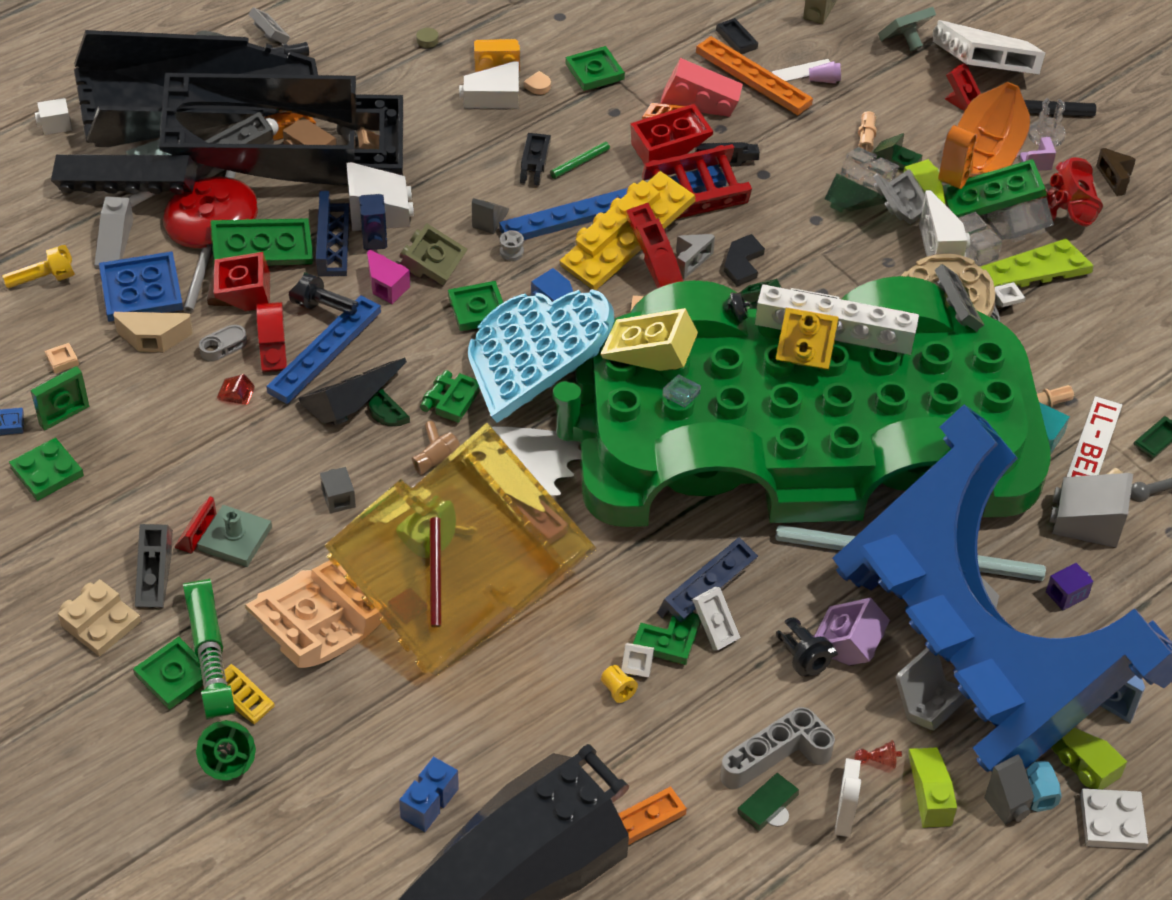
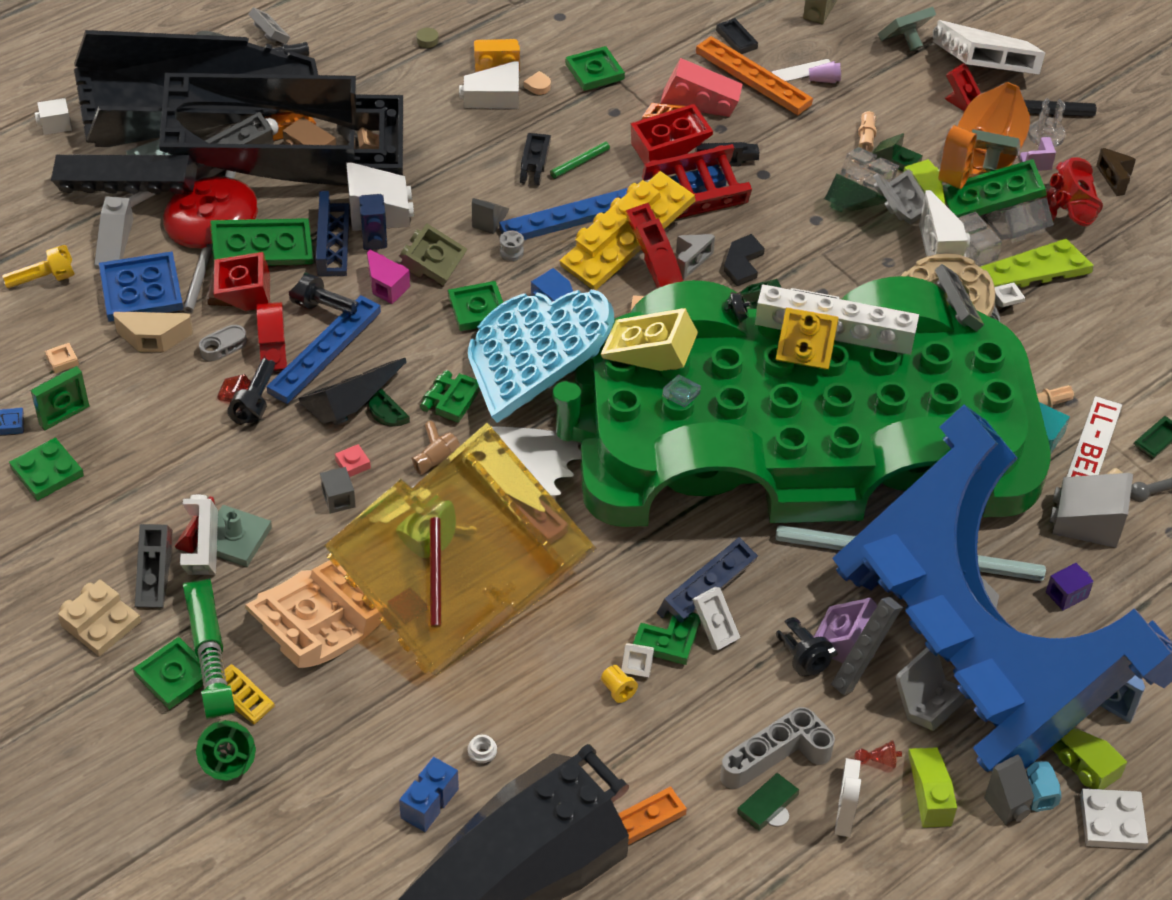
(205, 561): none -> white panel
(249, 401): none -> black piece
(353, 459): none -> coral plate
(482, 742): none -> white plate
(866, 645): none -> dark grey piece
(995, 145): none -> sand green tile

